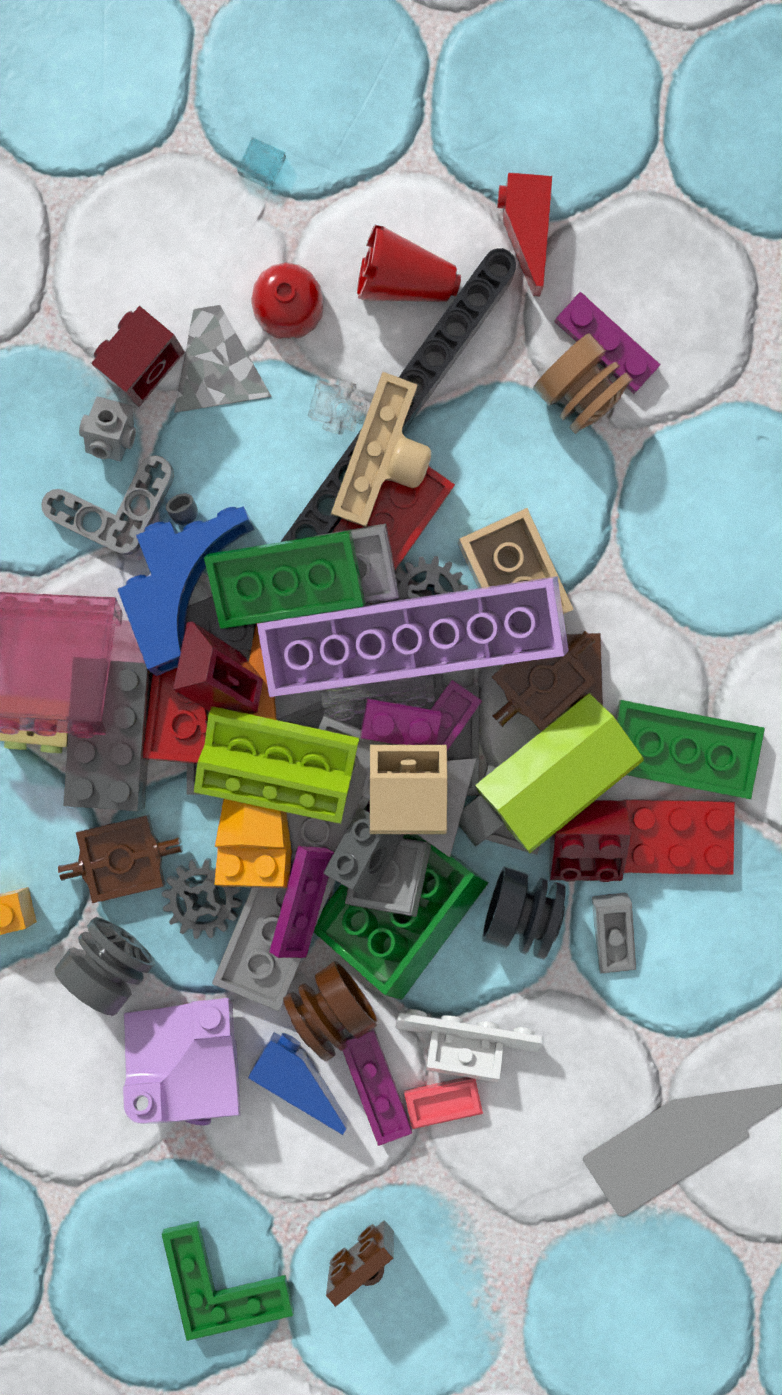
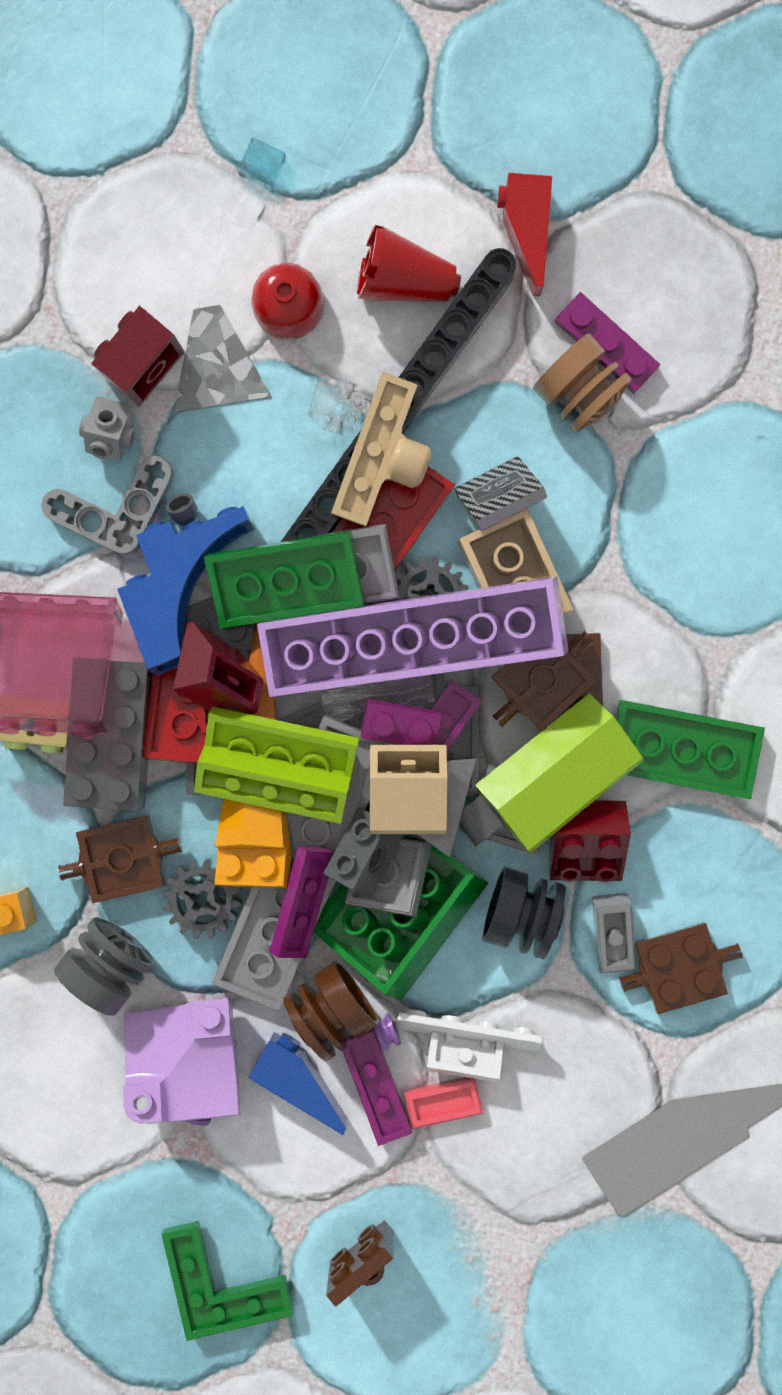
(387, 1032): none -> medium lavender bush
(500, 493): none -> tile
(680, 837): red plate -> none
(681, 968): none -> reddish brown plate

